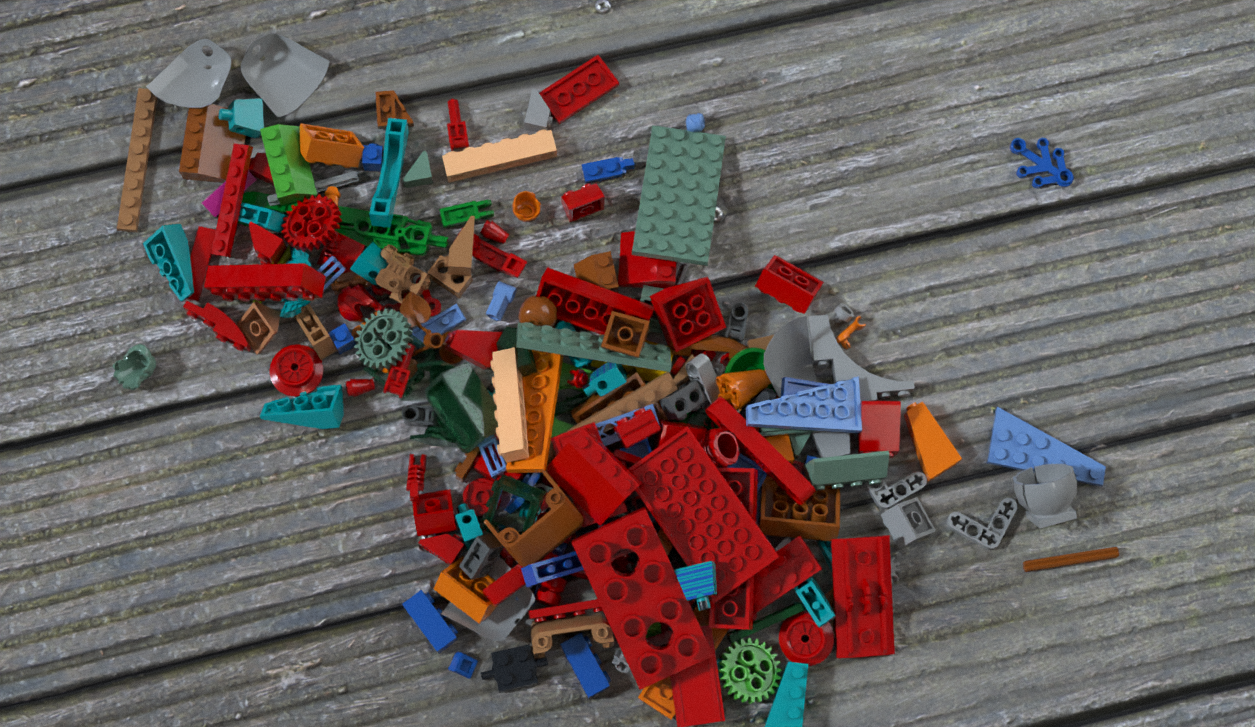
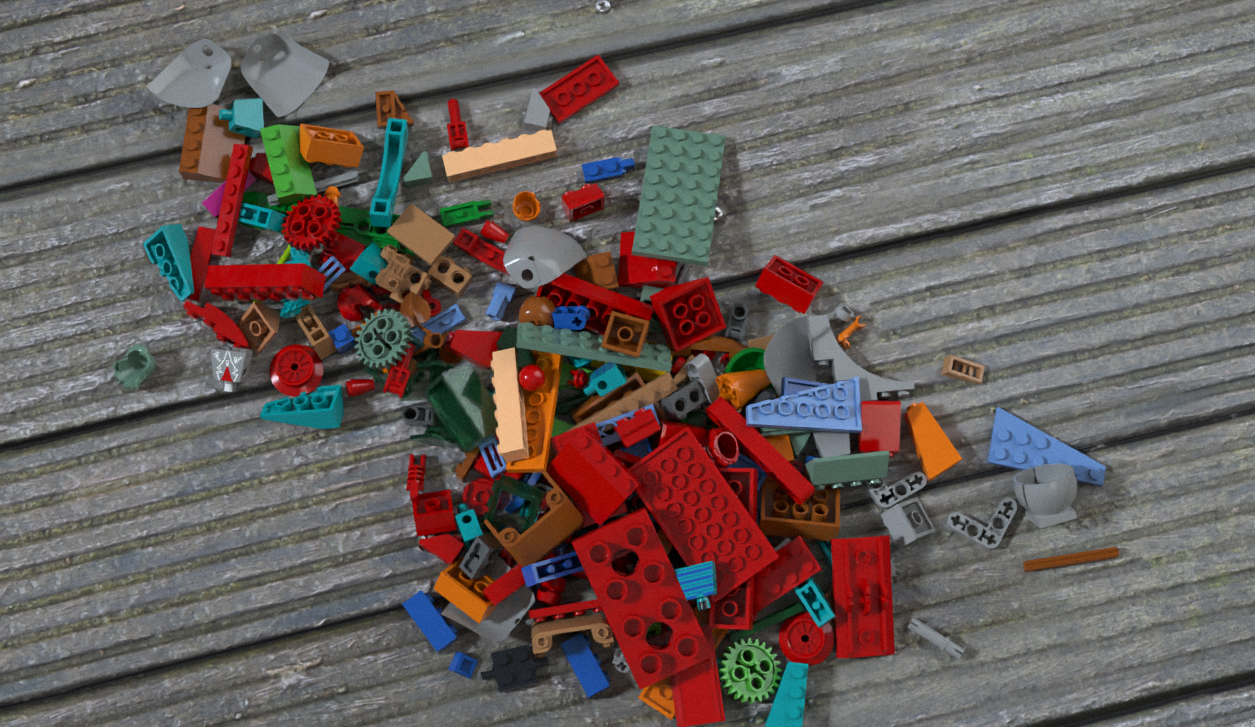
(137, 161): medium nougat plate -> none
(230, 365): none -> light grey torso
(266, 245): red slope -> none
(372, 157): blue brick -> none
(421, 234): none -> medium nougat tile
(460, 252): medium nougat slope -> none
(532, 378): none -> red piece
(552, 252): none -> light grey piece
(570, 317): none -> blue piece
(695, 122): medium blue piece -> none
(936, 638): none -> light grey pin
(948, 371): none -> medium nougat slope
(1043, 164): blue plant -> none

